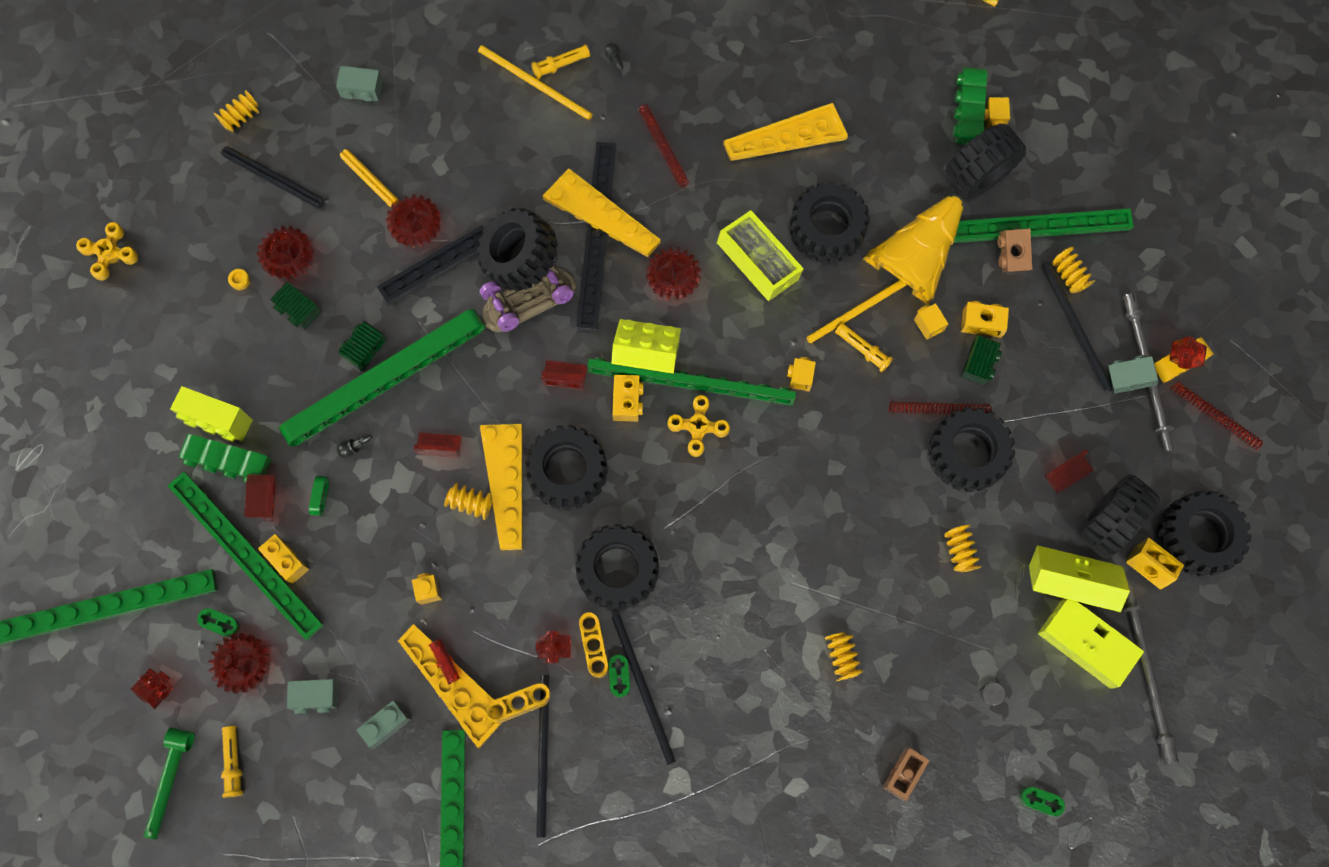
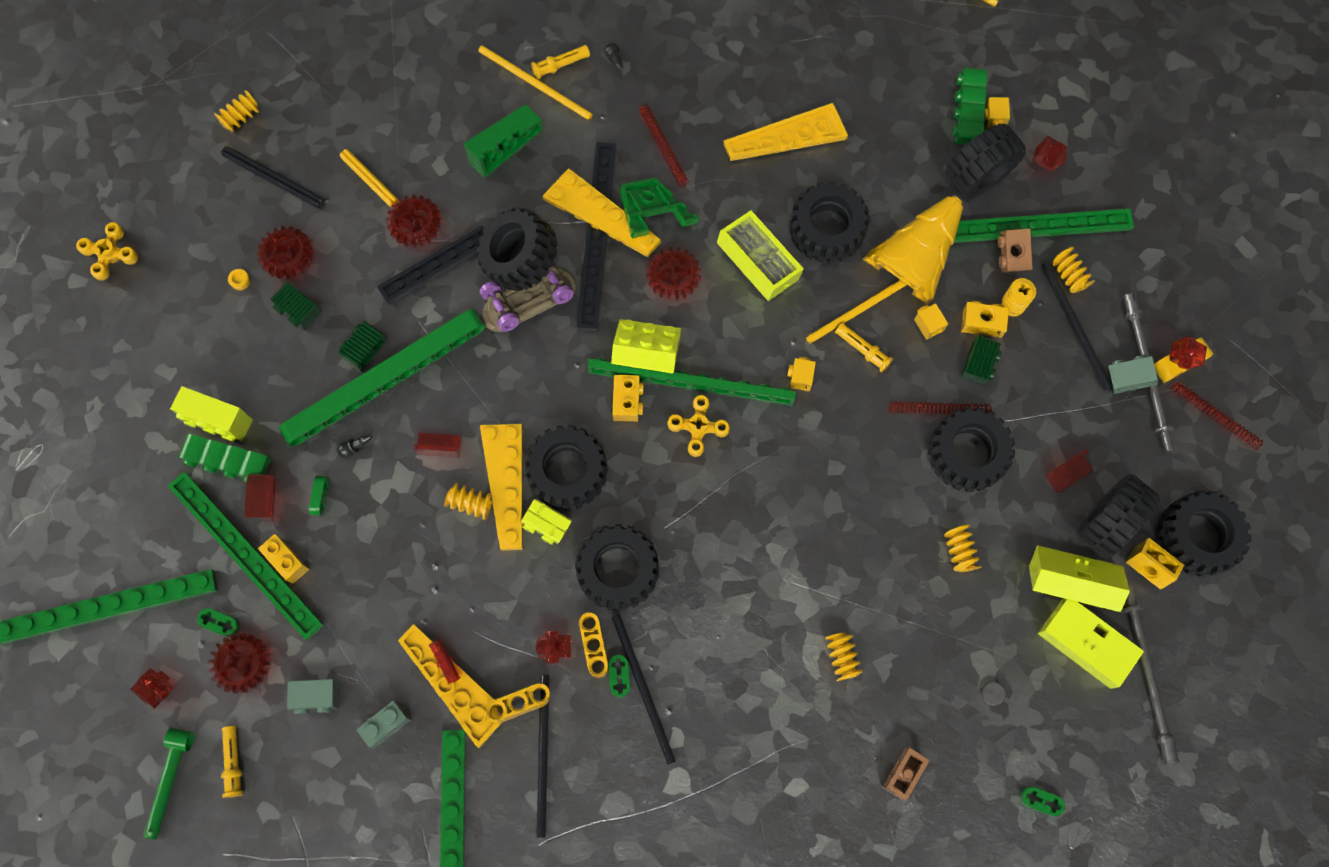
(359, 83): sand green brick -> none
(426, 588): yellow brick -> none
(502, 140): none -> green wedge
(545, 522): none -> neon yellow brick
(564, 375): clear red panel -> none
(648, 199): none -> green wing
(1019, 296): none -> yellow piece
(1050, 154): none -> clear red brick

